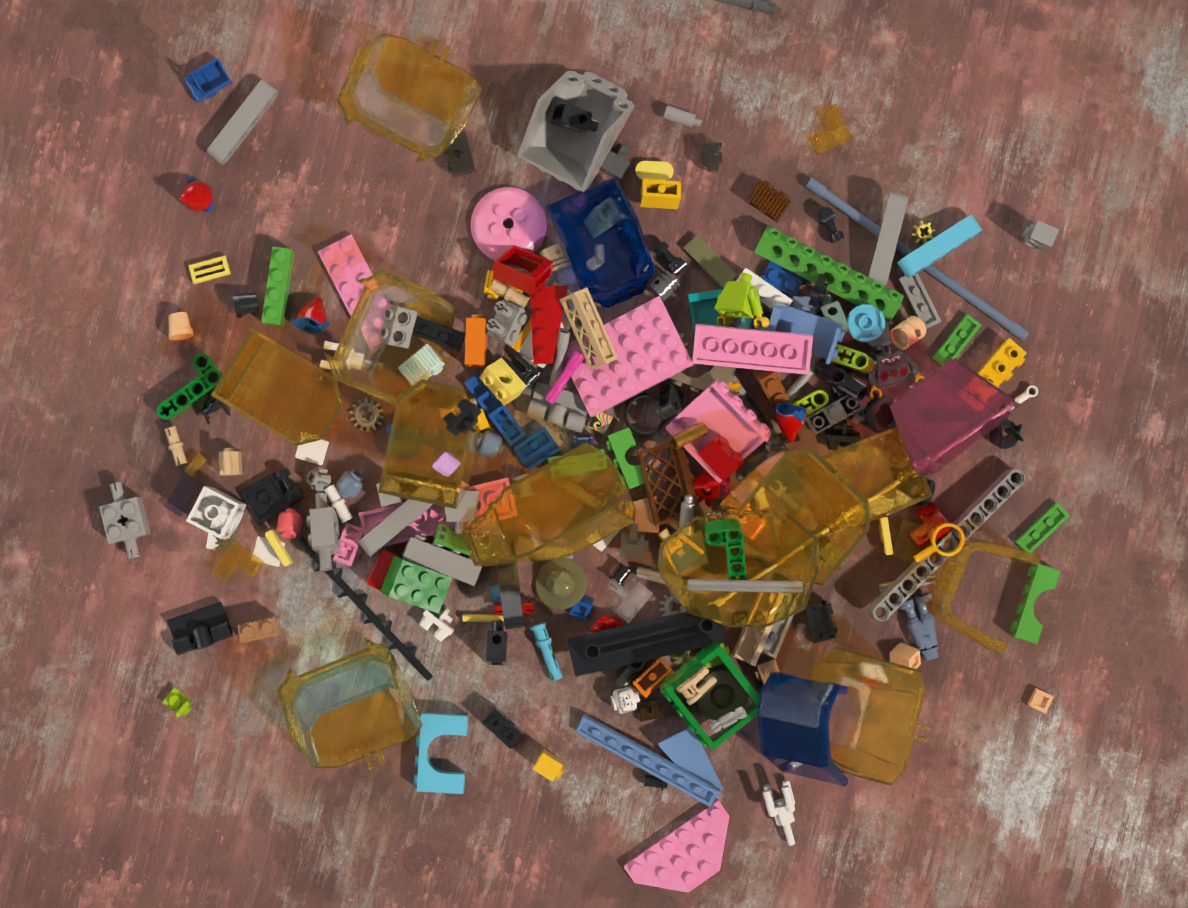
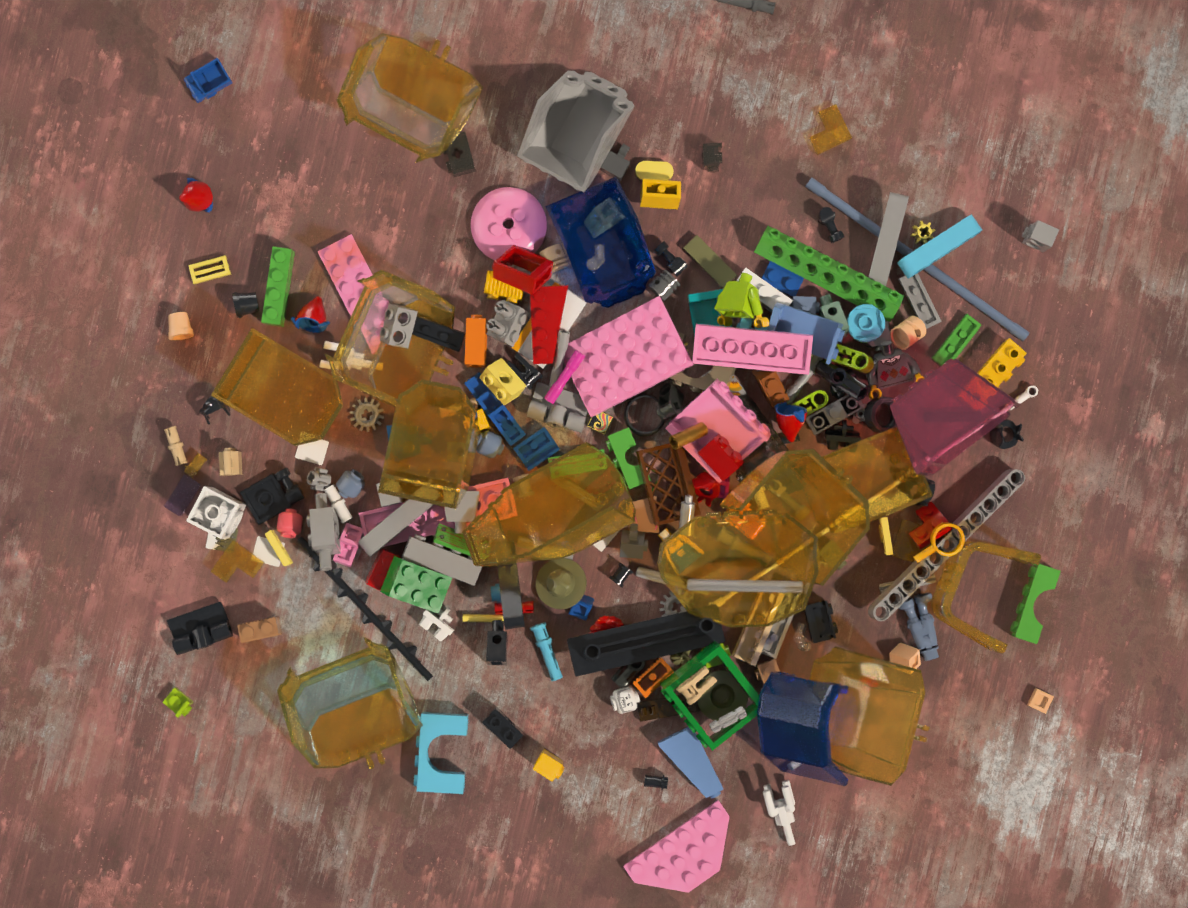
(126, 532): light grey brick -> none
(188, 390): green beam -> none
(242, 122): light grey beam -> none
(422, 365): light aqua brick -> none
(446, 464): lavender slope -> none
(465, 420): black hips -> none
(509, 293): tan pin -> none
(573, 118): black torso -> none
(580, 439): dark blue bush -> none
(591, 327): tan fence -> none
(629, 598): clear brick -> none
(647, 760): medium blue tile -> none
(682, 117): light grey cylinder -> none
(729, 539): green beam -> none
(769, 201): reddish brown brick -> none
(819, 289): black plate -> none
(1042, 528): bright green tile -> none

